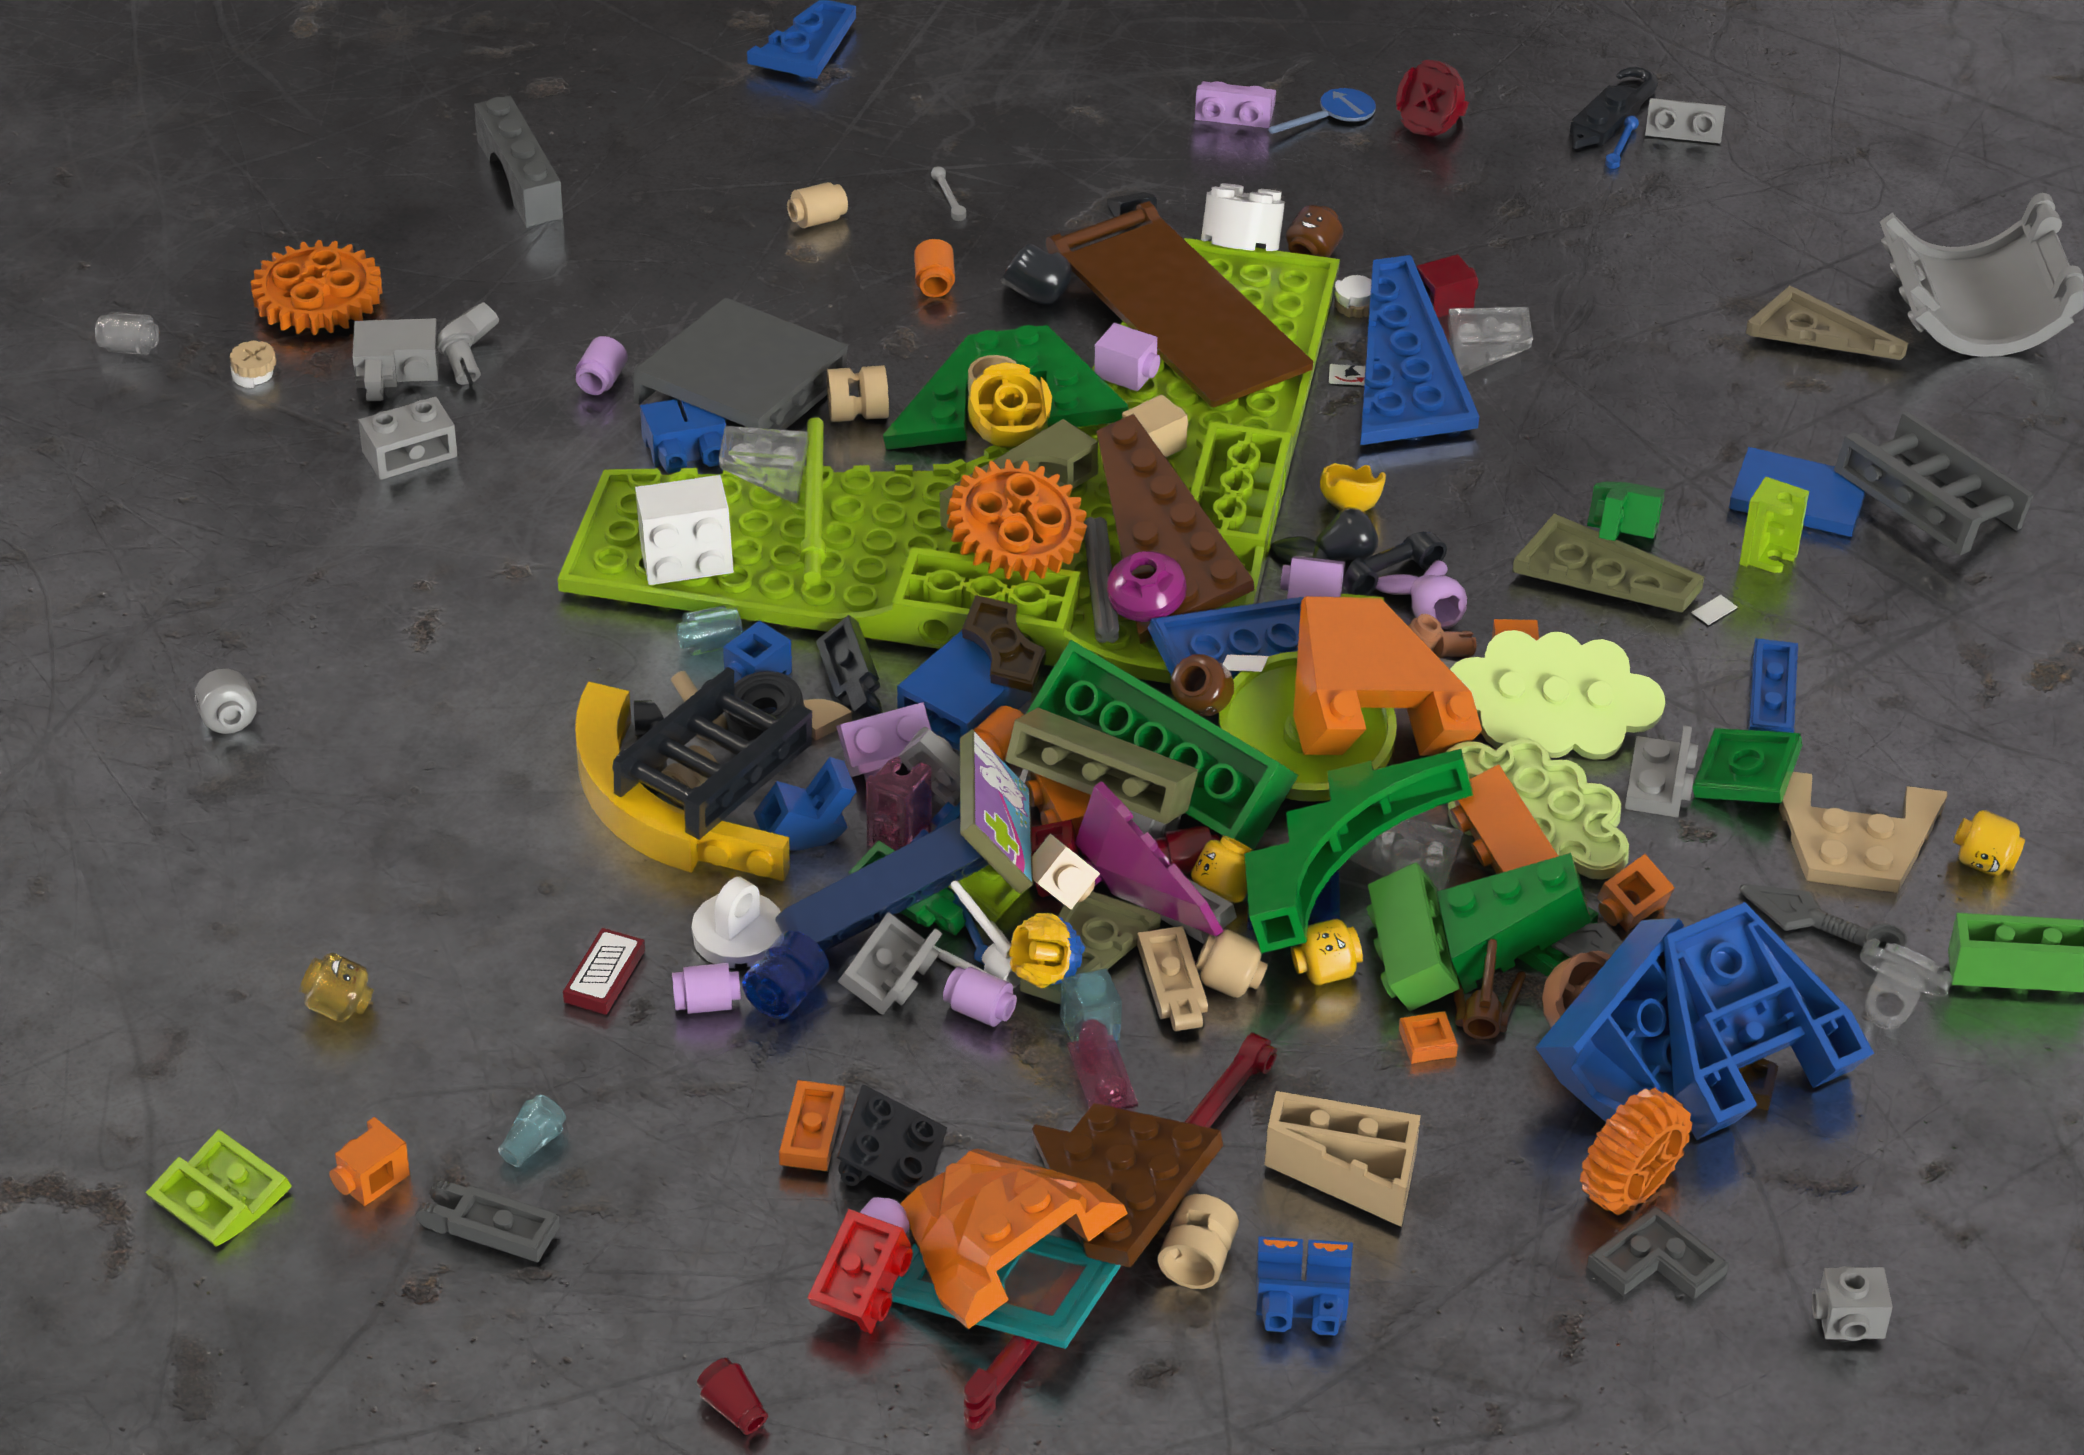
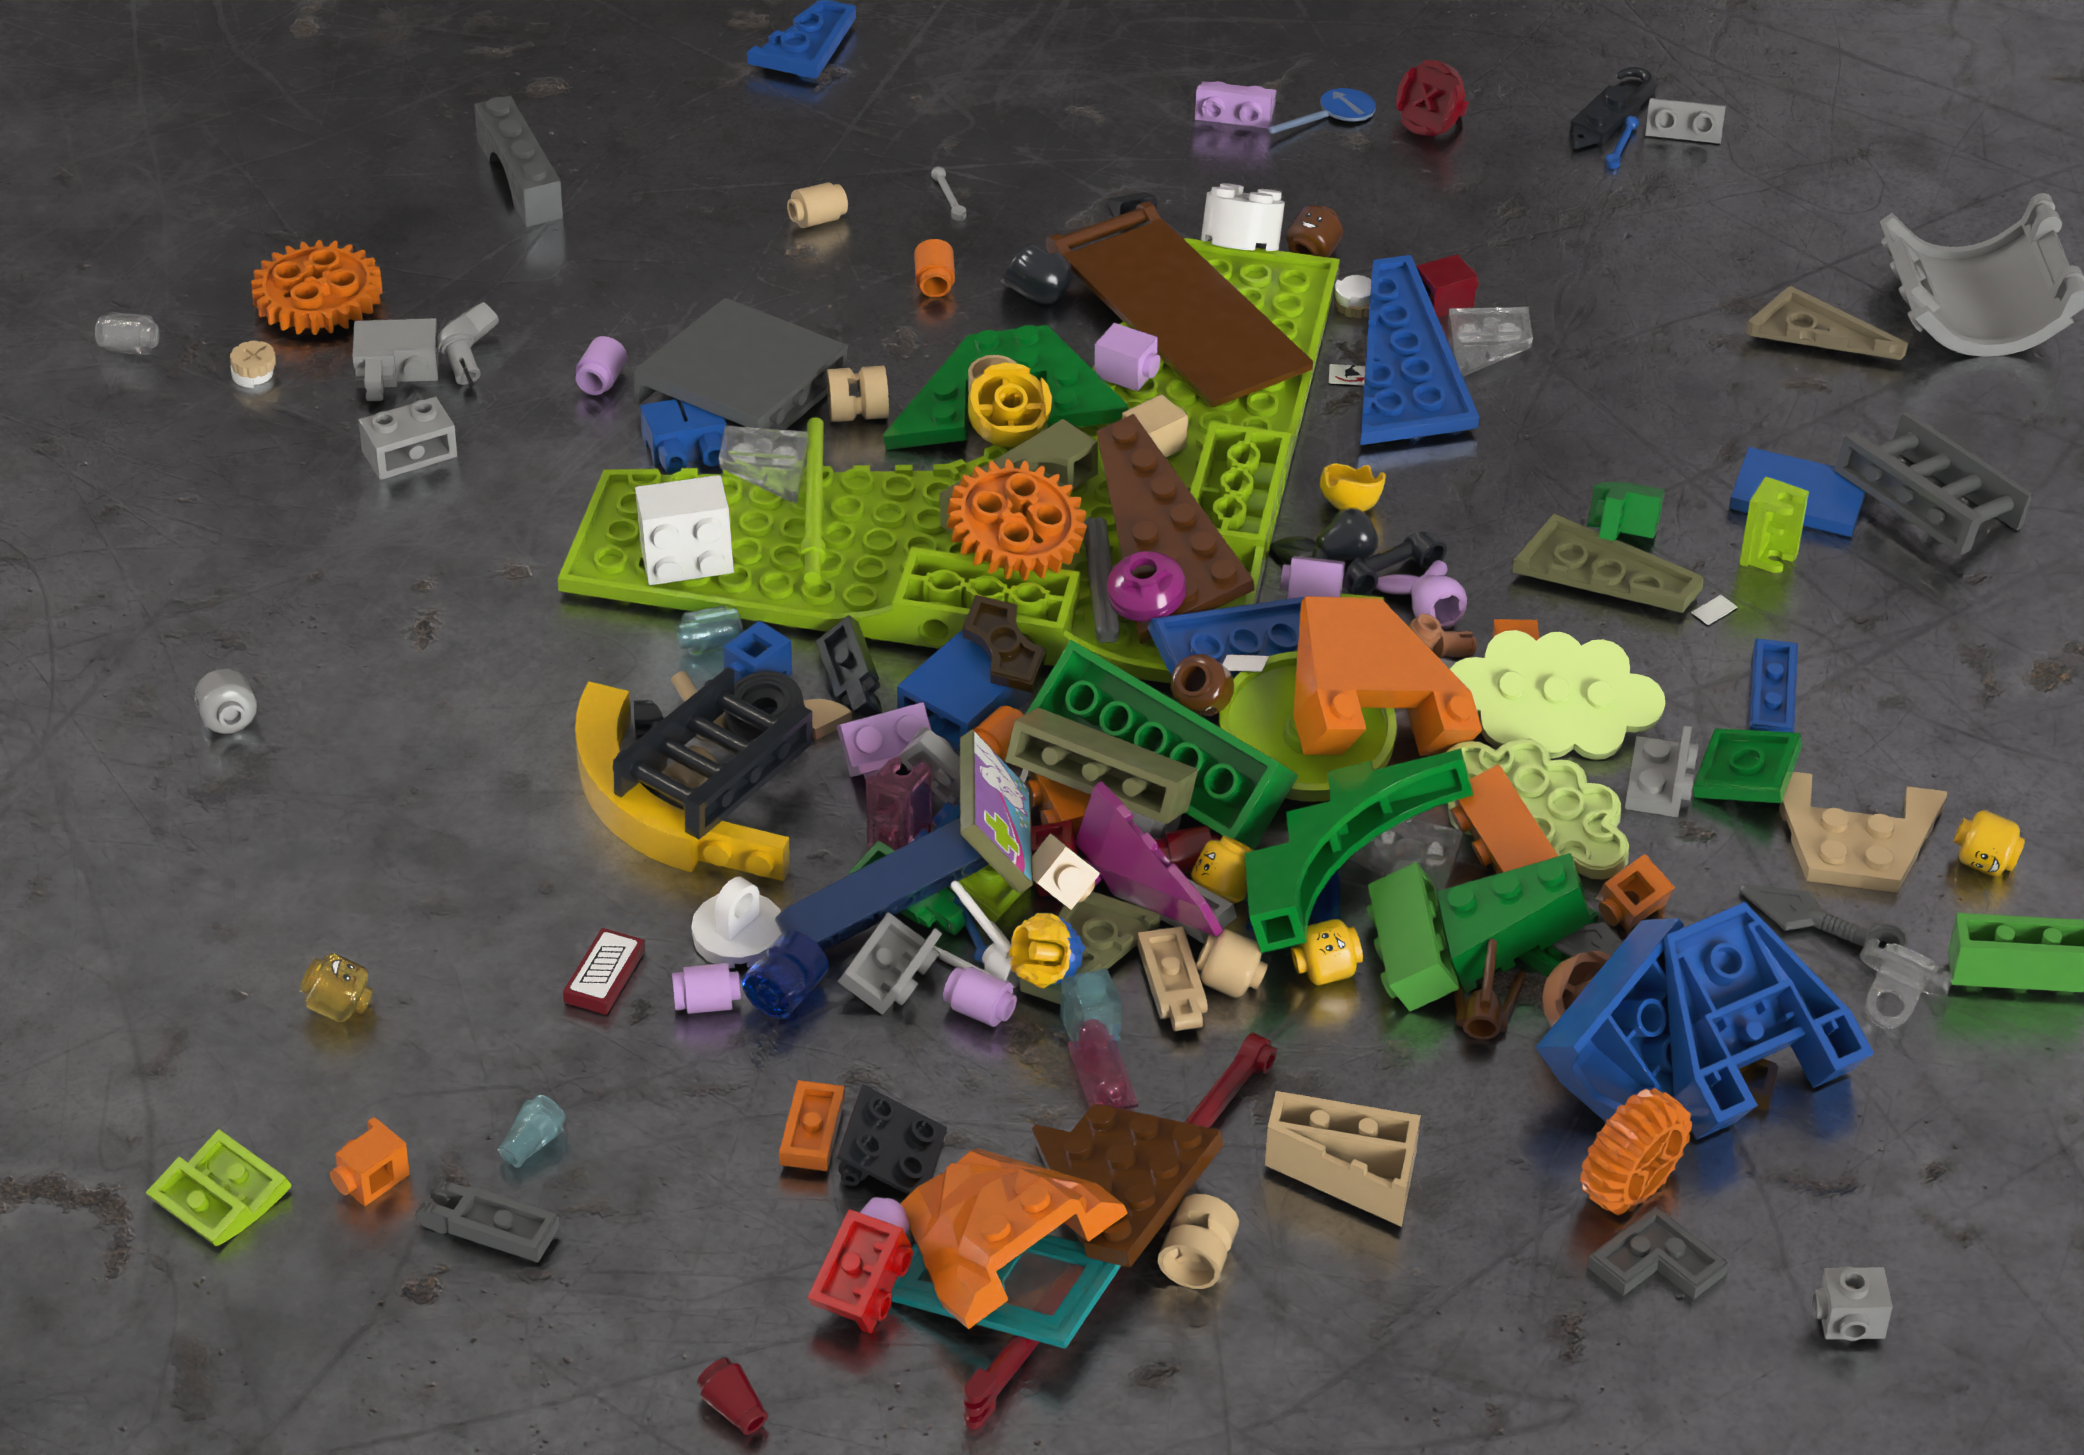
(811, 814): blue brick -> none
(1284, 1294): blue hips -> none
(1428, 1037): orange tile -> none

